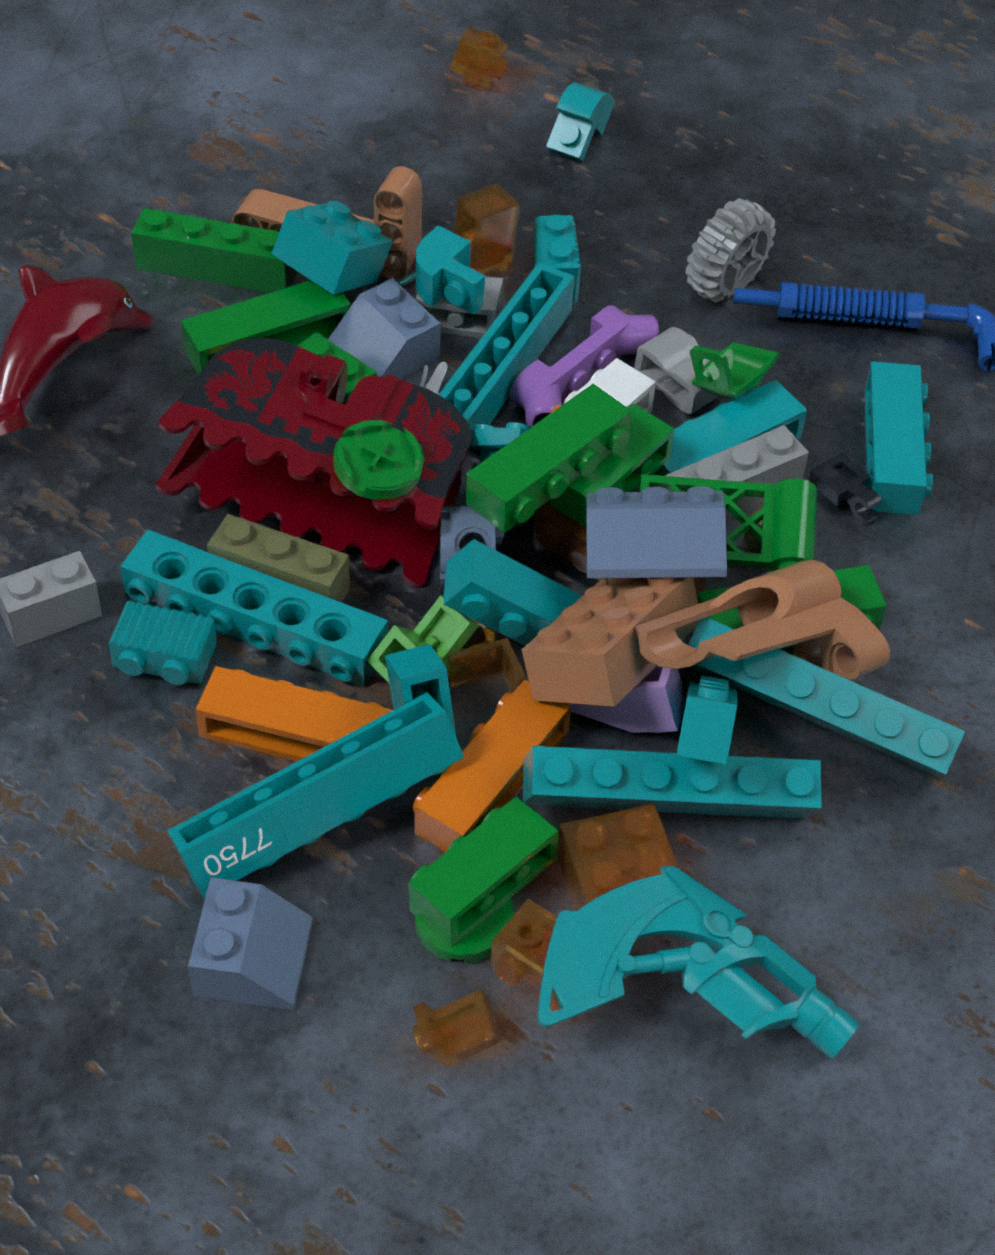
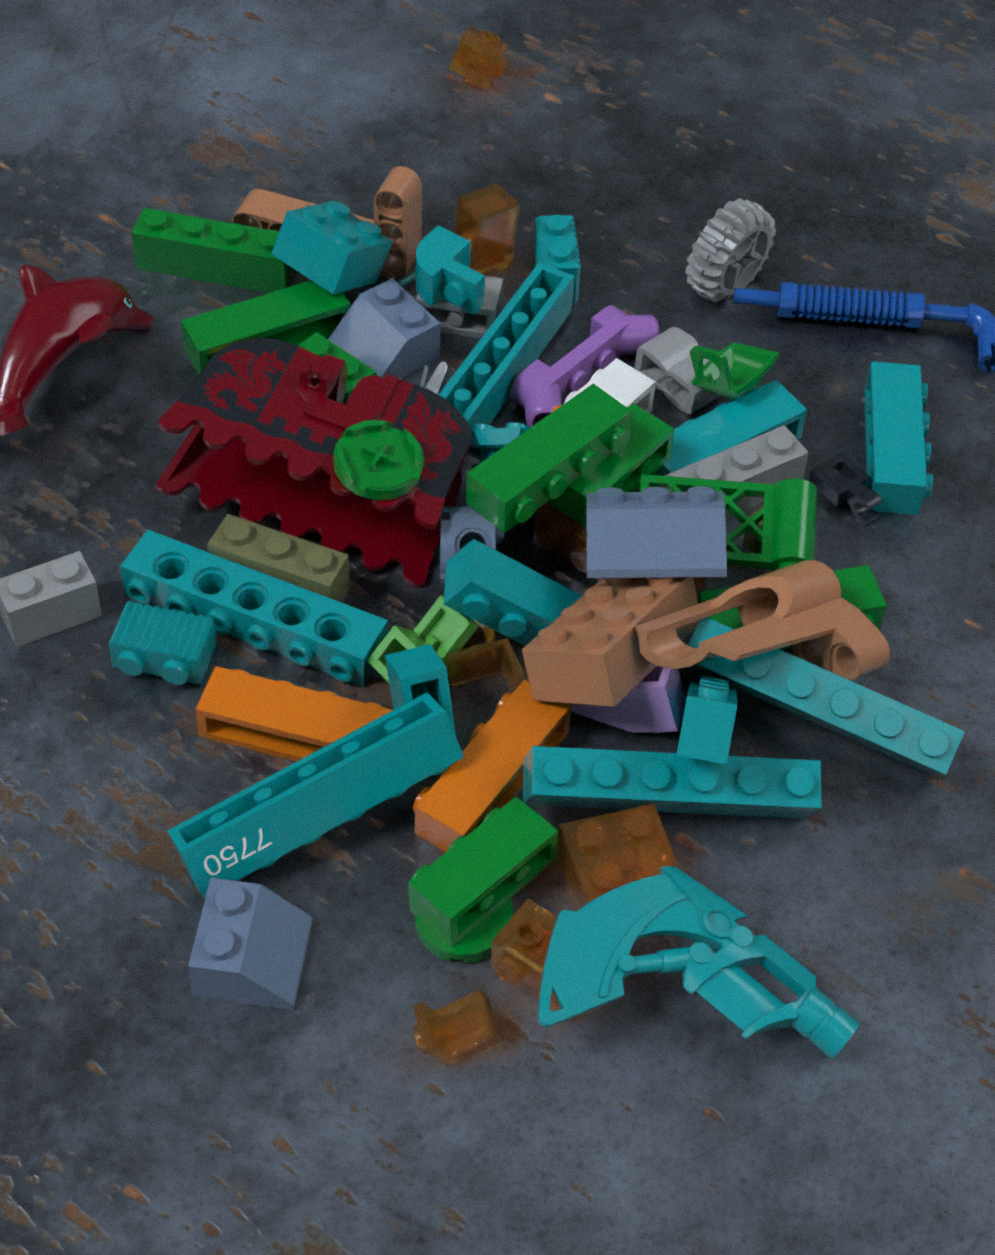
(579, 117): teal brick -> none

